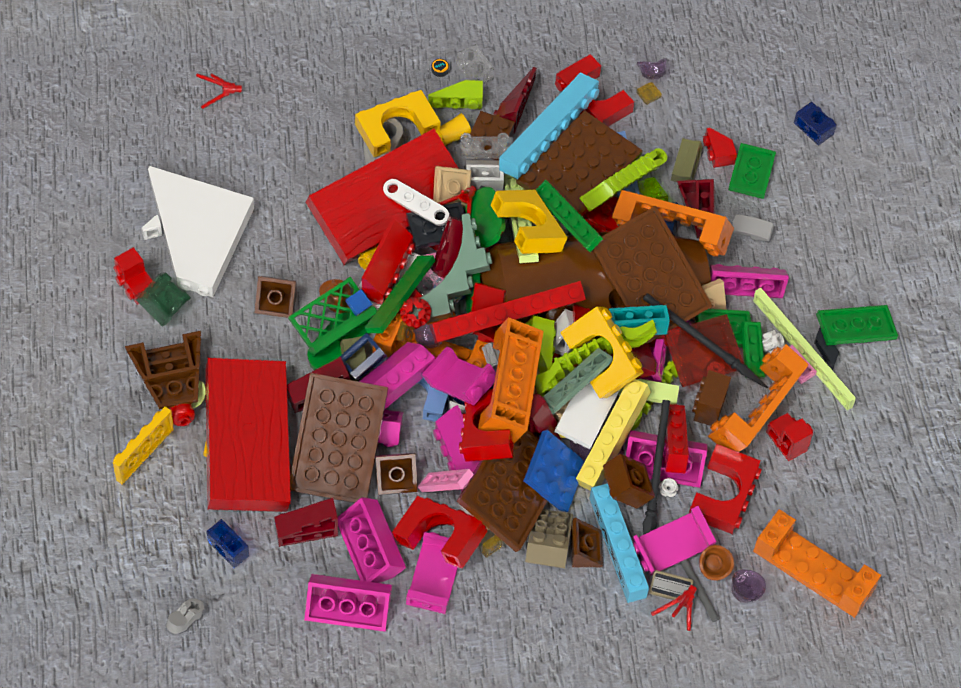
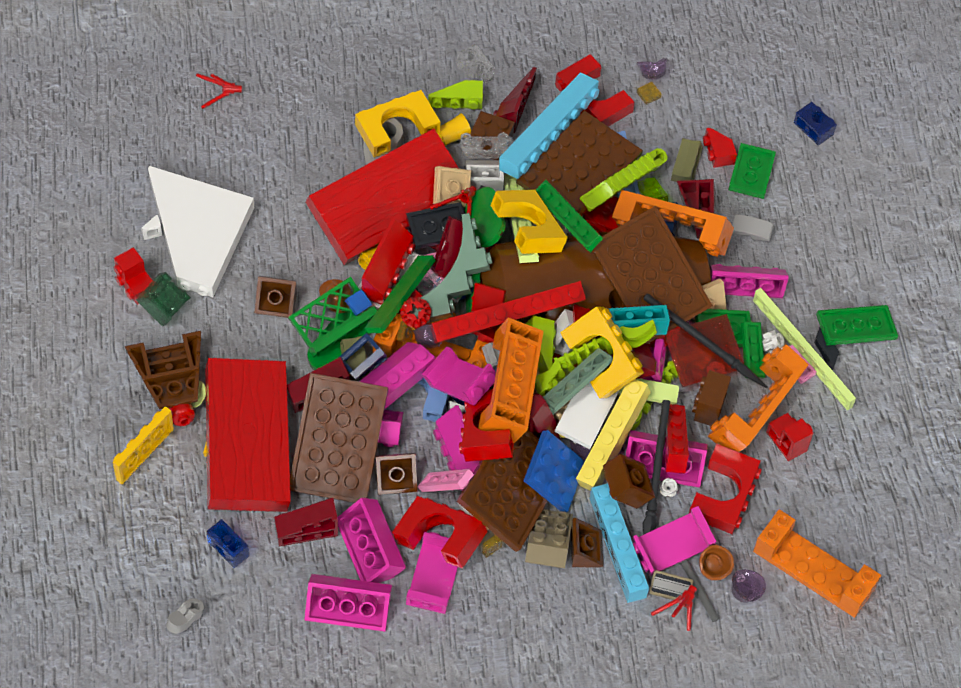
(416, 202): white plate -> none
(440, 67): black tile -> none

